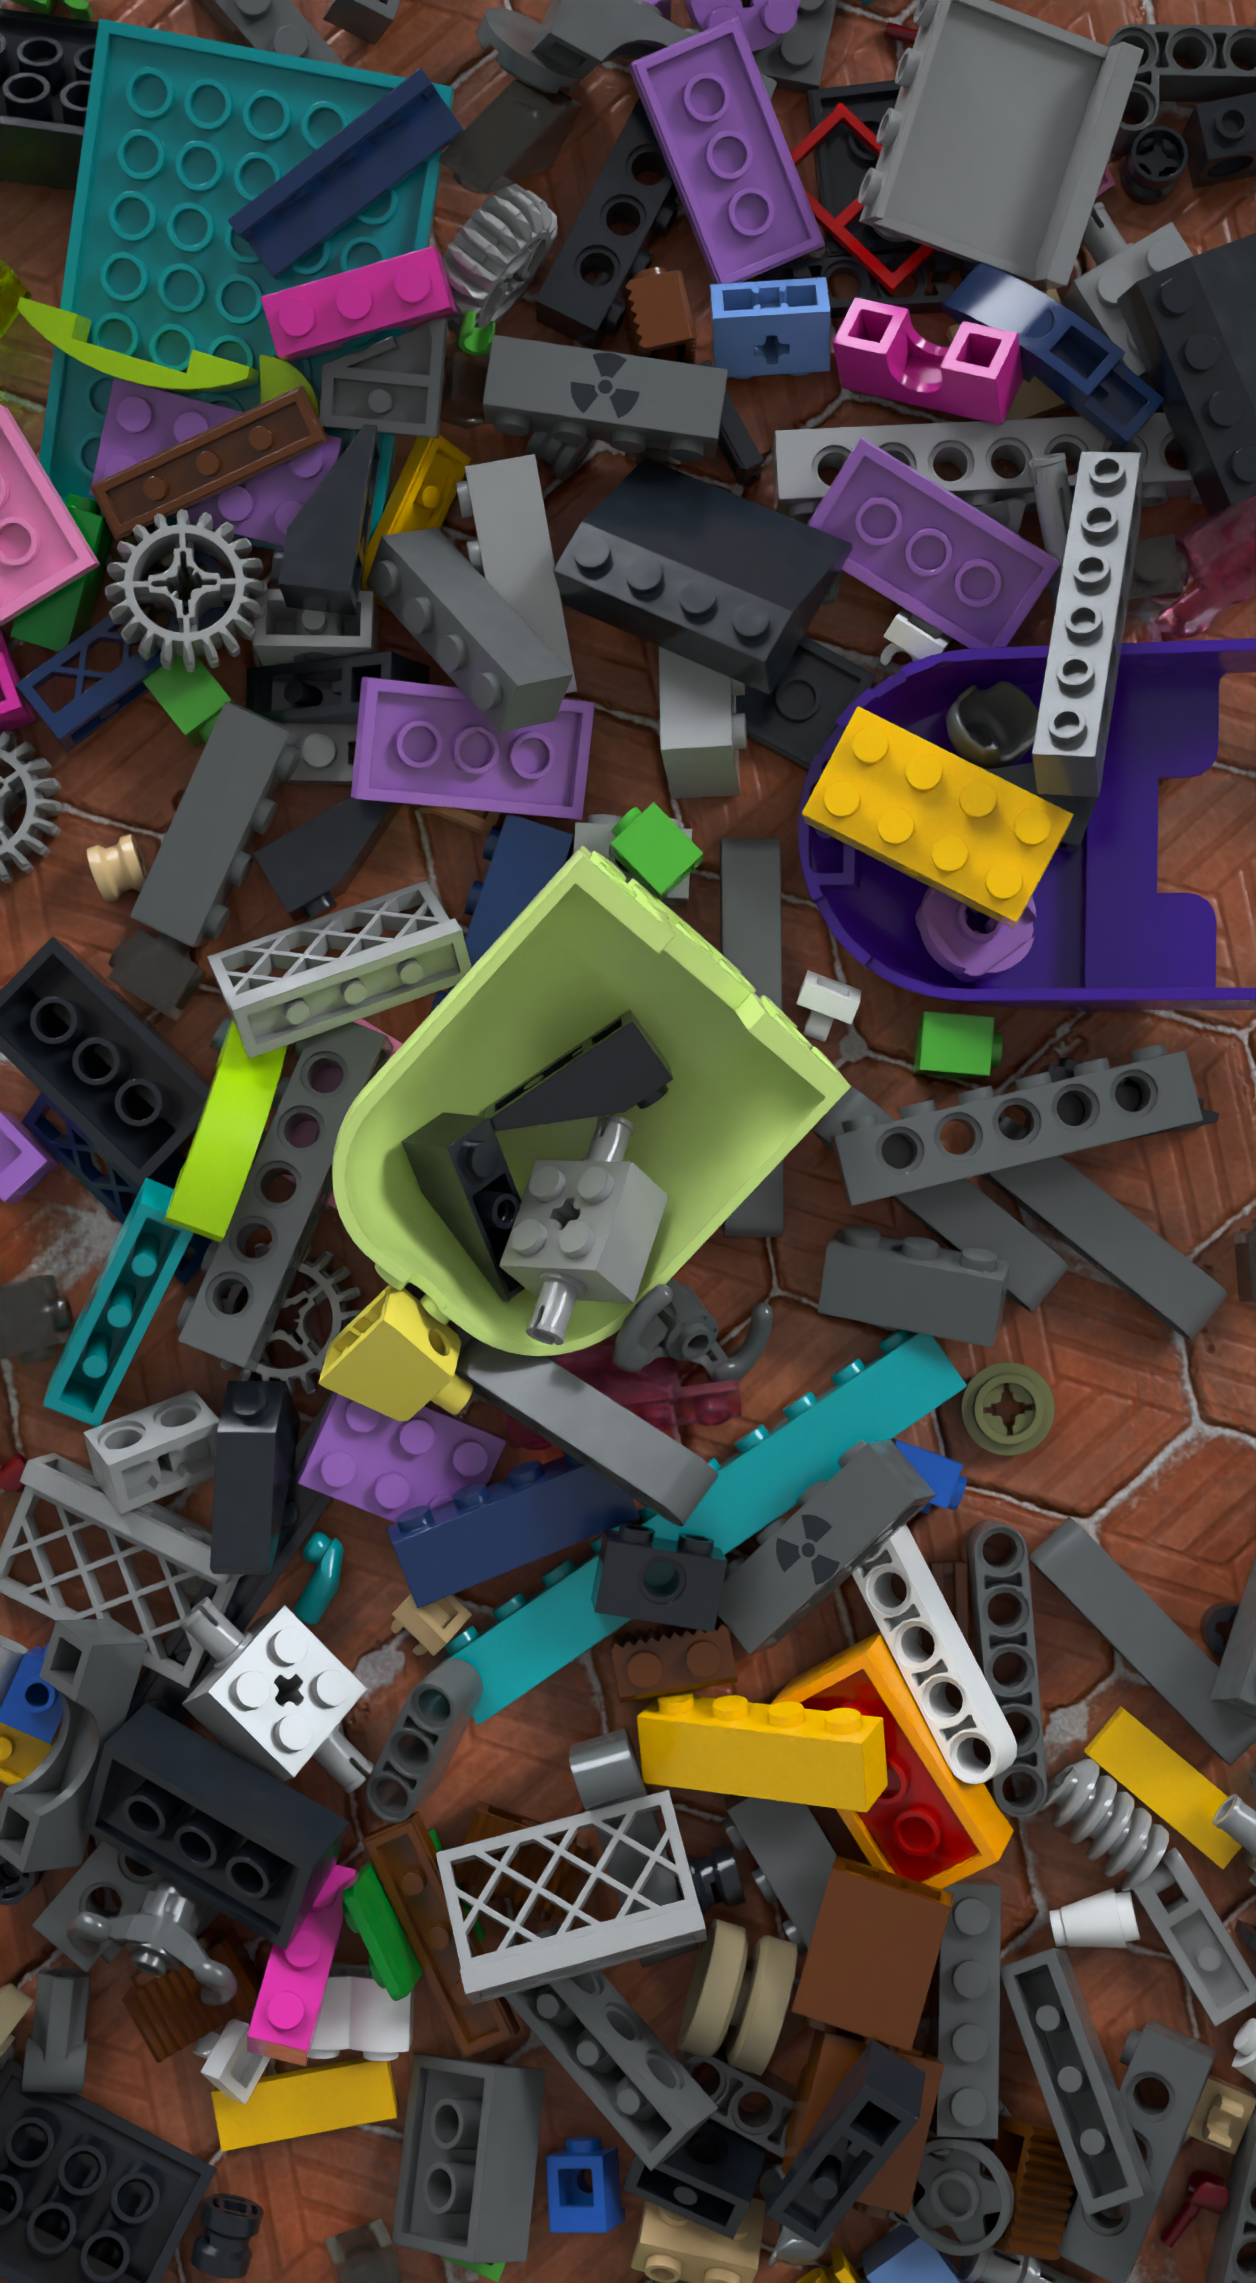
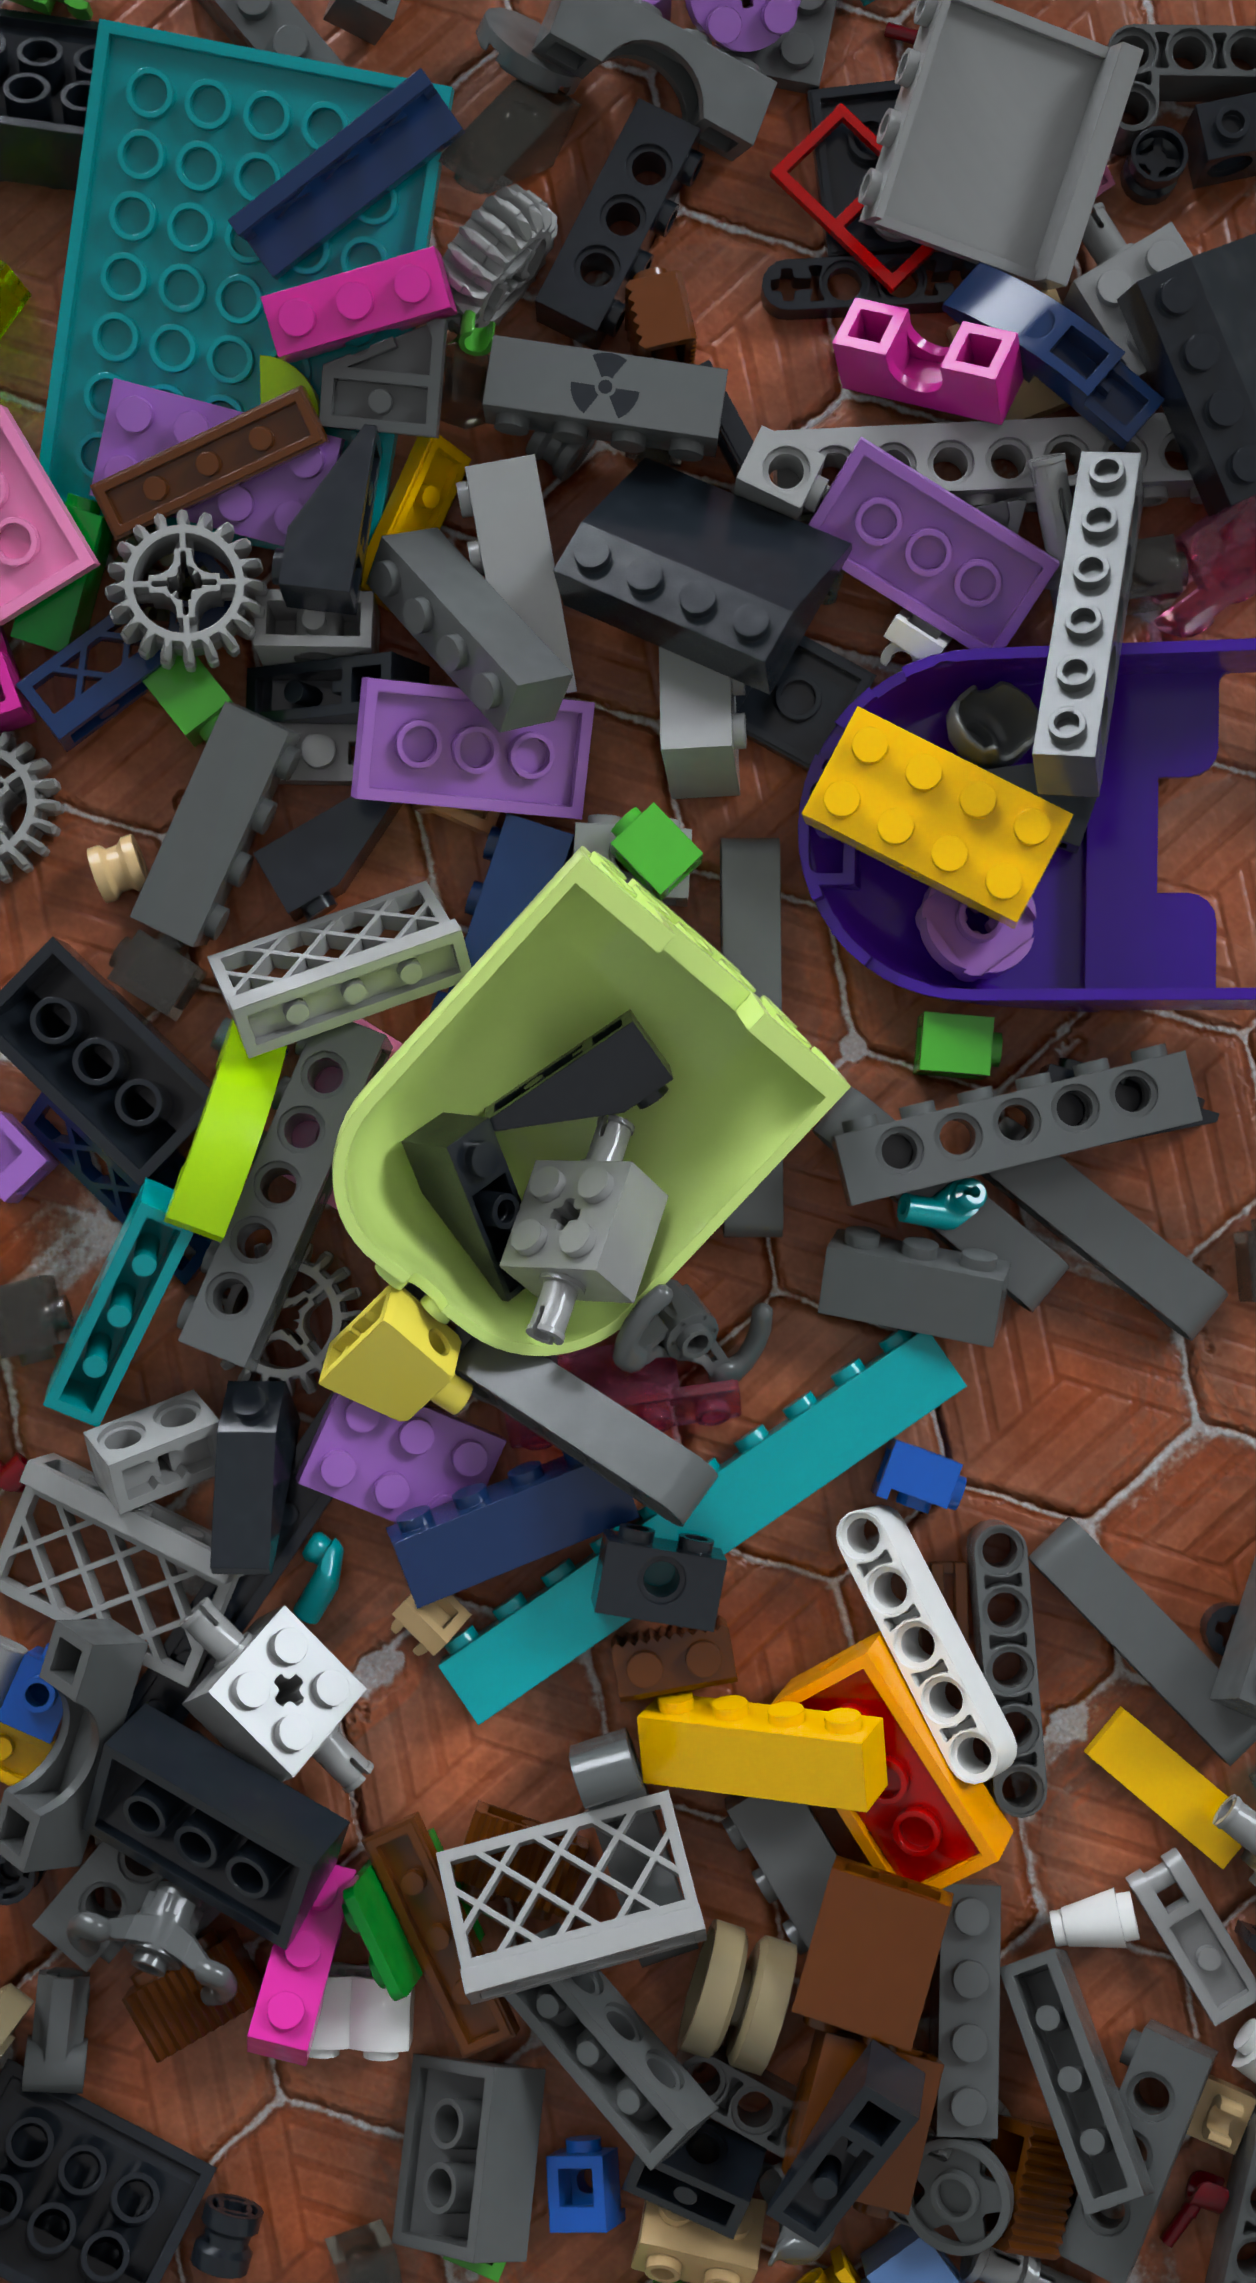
(71, 332): lime slope -> none
(229, 2063): white tile -> none
(307, 2103): yellow tile -> none
(423, 1740): dark grey beam -> none
(716, 1878): black wheel -> none
(726, 153): medium lavender tile -> none
(771, 327): medium blue brick -> none
(773, 452): none -> light grey brick
(821, 1543): dark grey brick -> none
(827, 1001): white tile -> none
(946, 1208): none -> teal arm
(1027, 1428): olive gear -> none
(1108, 1820): light grey piece -> none

